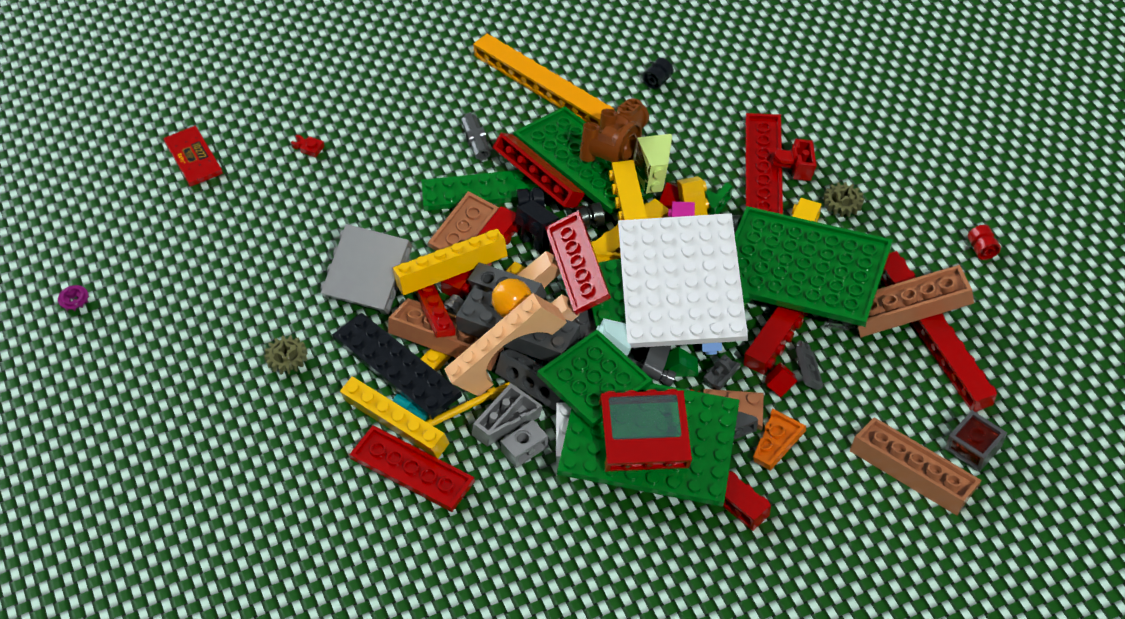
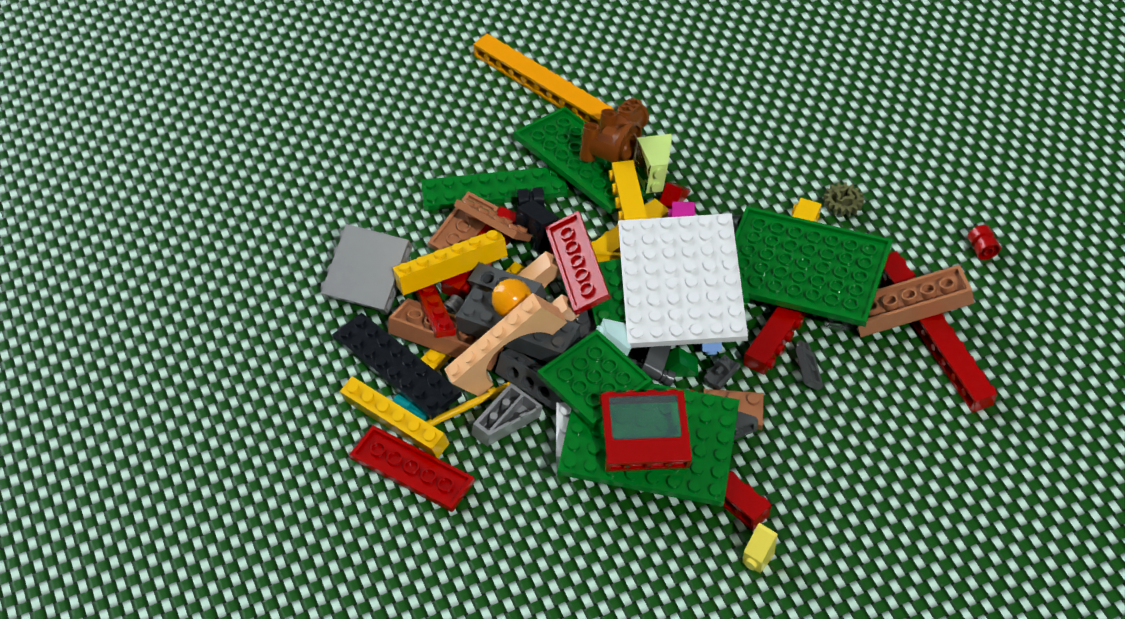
(70, 293): magenta gear -> none
(192, 156): red tile -> none
(293, 350): olive gear -> none
(309, 146): red plate -> none
(476, 136): dark grey piece -> none
(492, 219): none -> nougat plate
(519, 452): light grey brick -> none
(538, 170): red brick -> none
(592, 214): pearl dark grey wheel -> none
(658, 73): black wheel -> none
(694, 190): yellow brick -> none
(719, 199): green slope -> none
(760, 548): none -> light yellow slope
(762, 176): red plate -> none
(779, 436): orange wing -> none
(780, 379): red panel -> none
(799, 159): red brick -> none
(915, 465): nougat arch -> none
(975, 440): piece -> none

